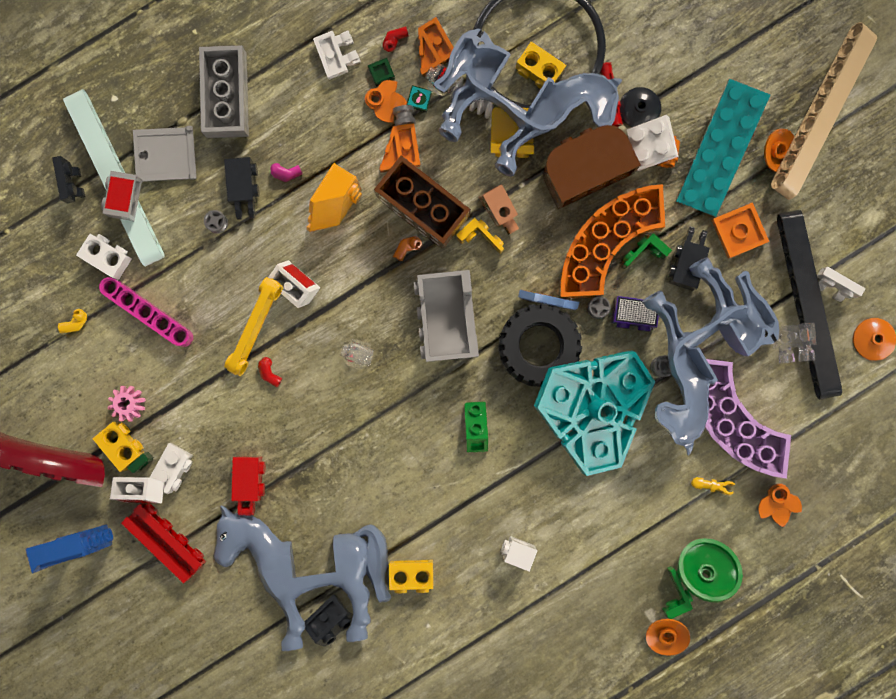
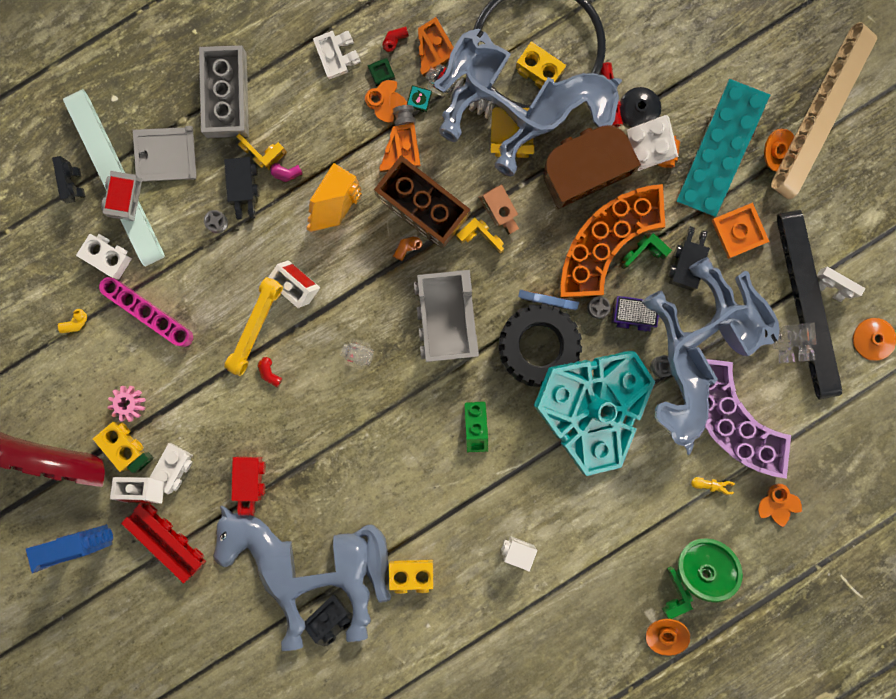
(272, 153): none -> yellow bracket

